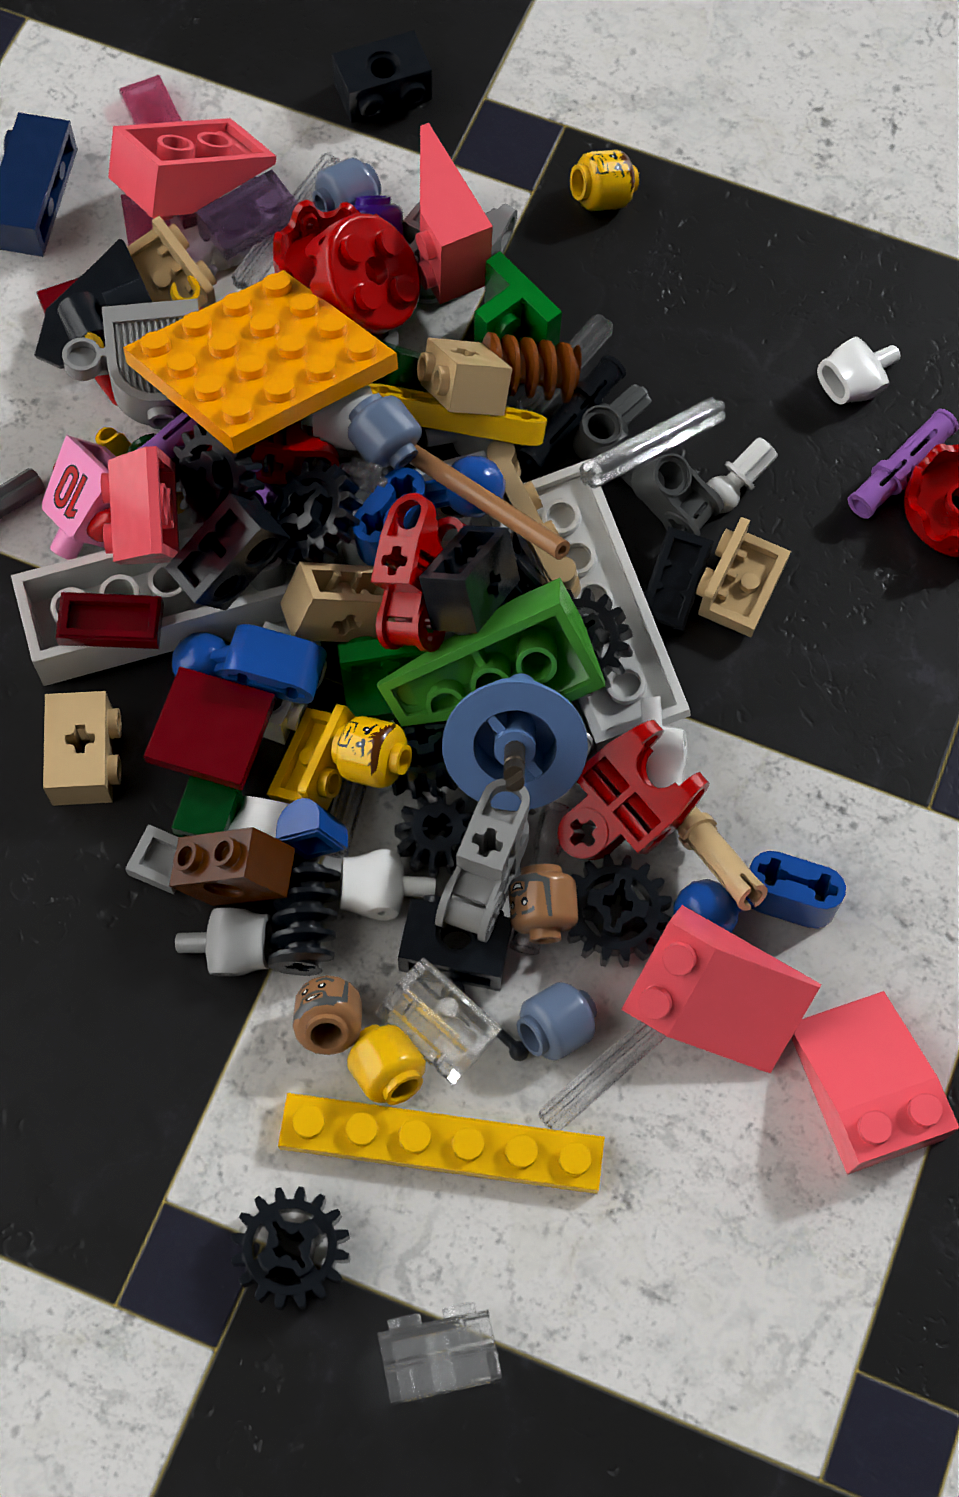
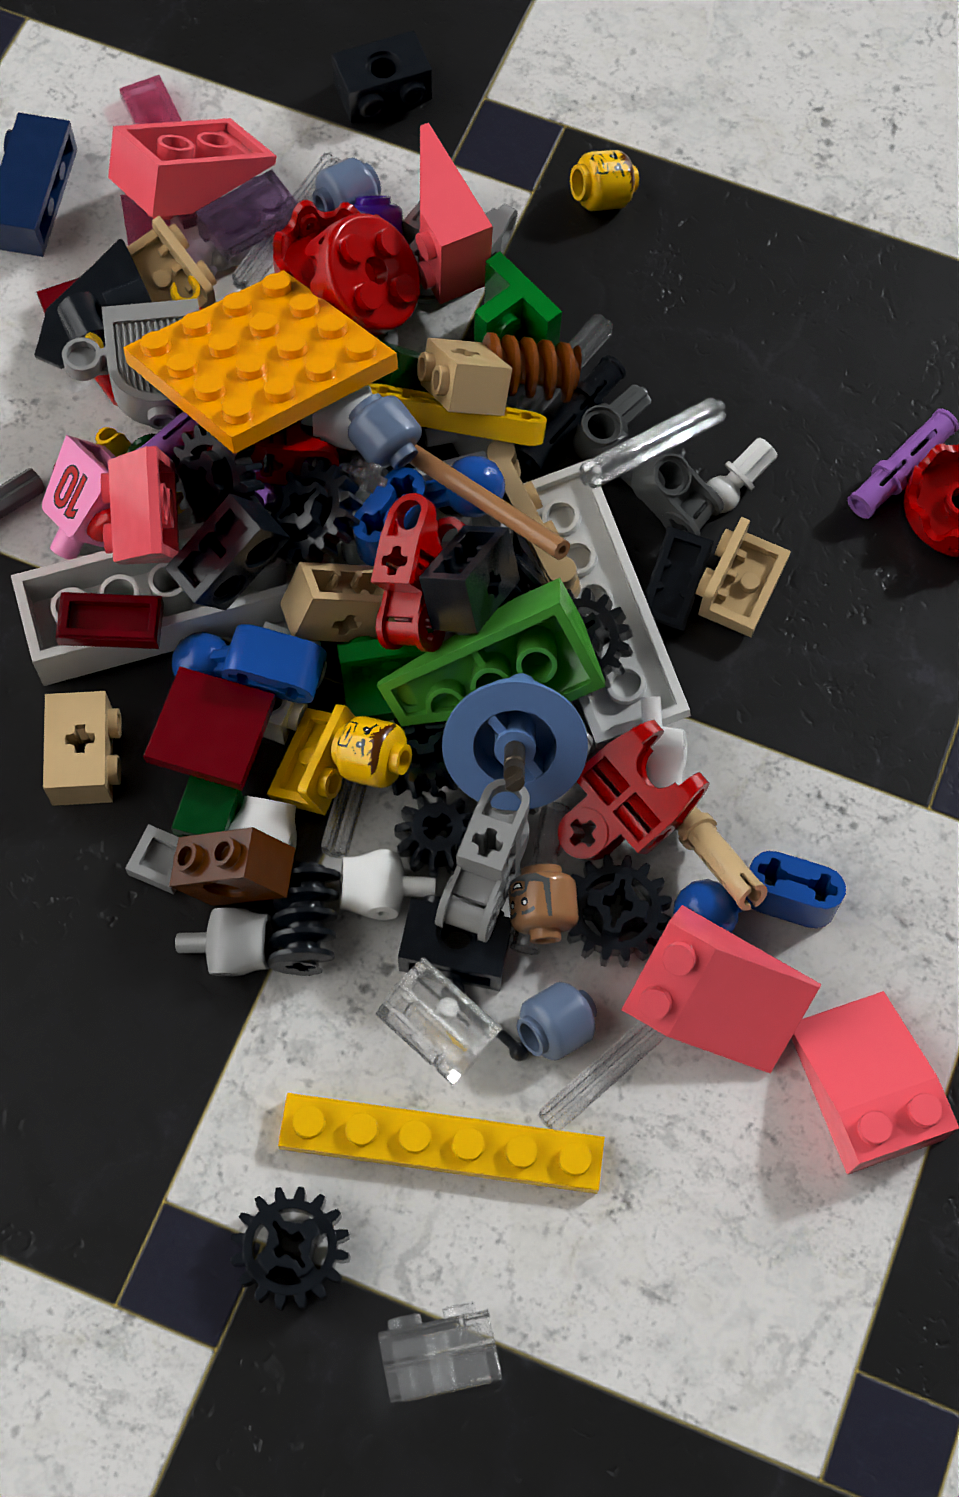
(311, 829): blue brick -> none
(327, 1015): medium nougat head -> none
(386, 1064): yellow head -> none
(855, 371): white piece -> none

